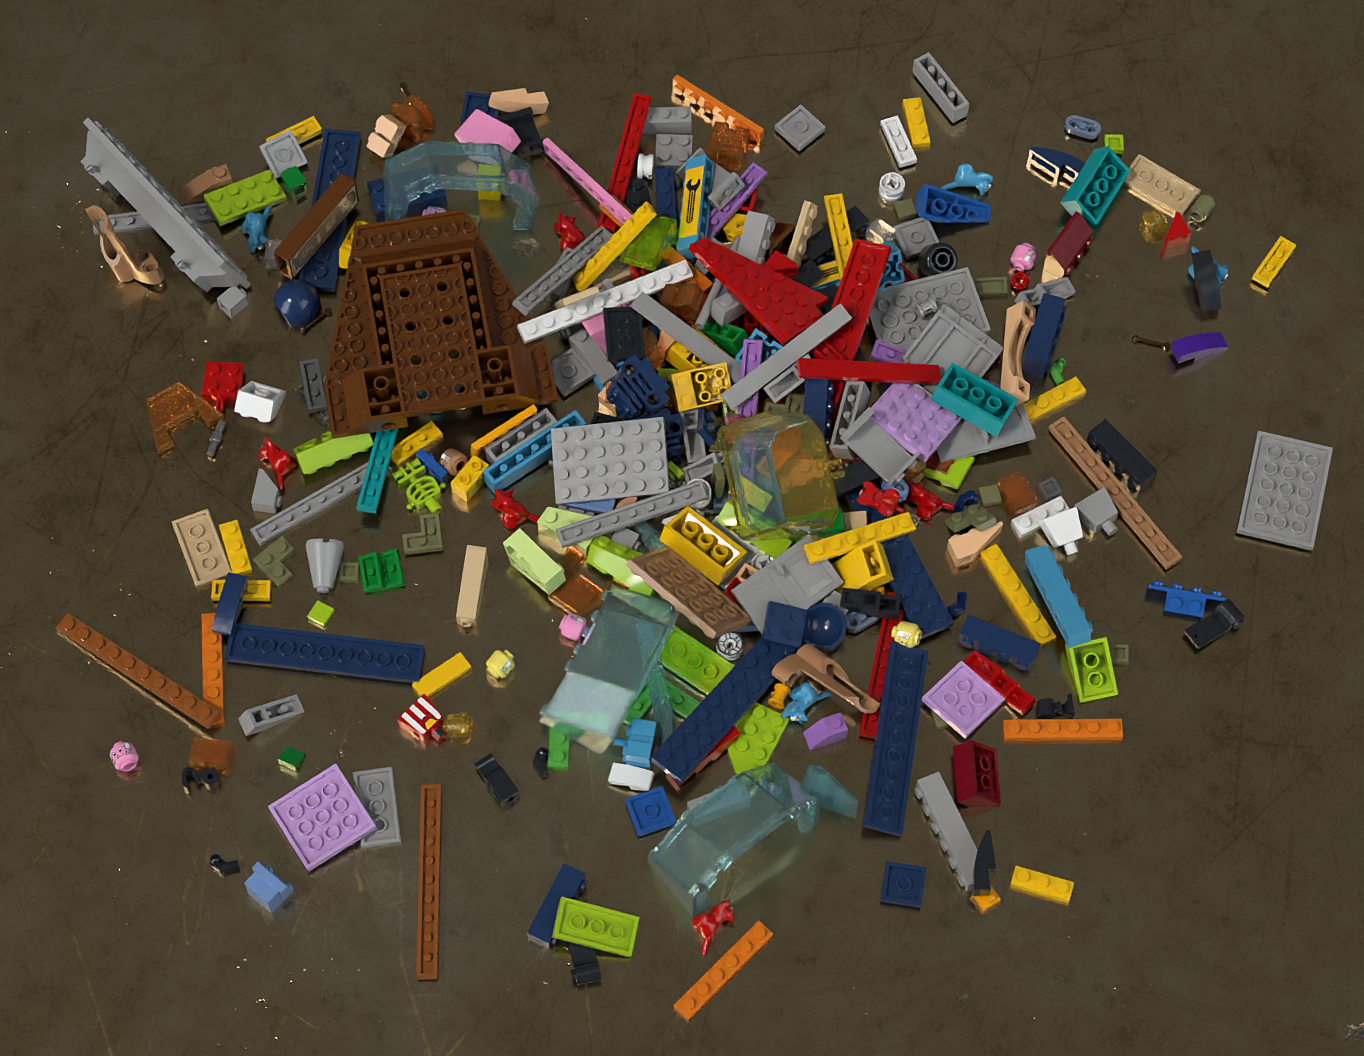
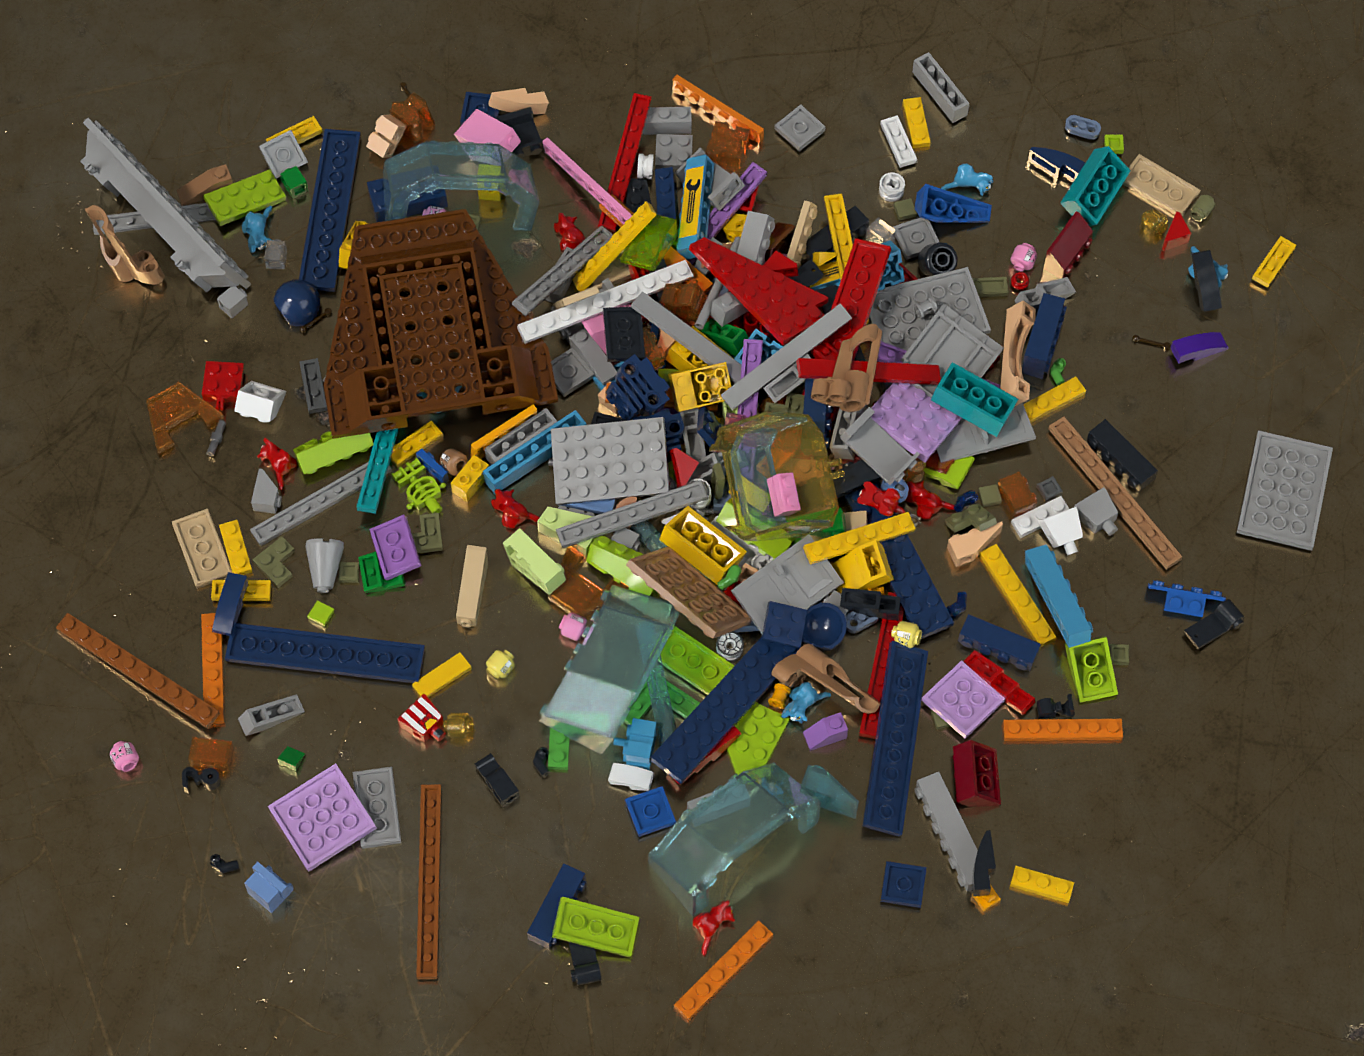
(316, 226): reddish brown brick -> none
(395, 547): none -> medium lavender tile
(682, 465): none -> red slope
(731, 577): none -> bright green arm
(783, 494): none -> bright pink brick
(820, 258): none -> yellow slope
(850, 388): none -> medium nougat panel

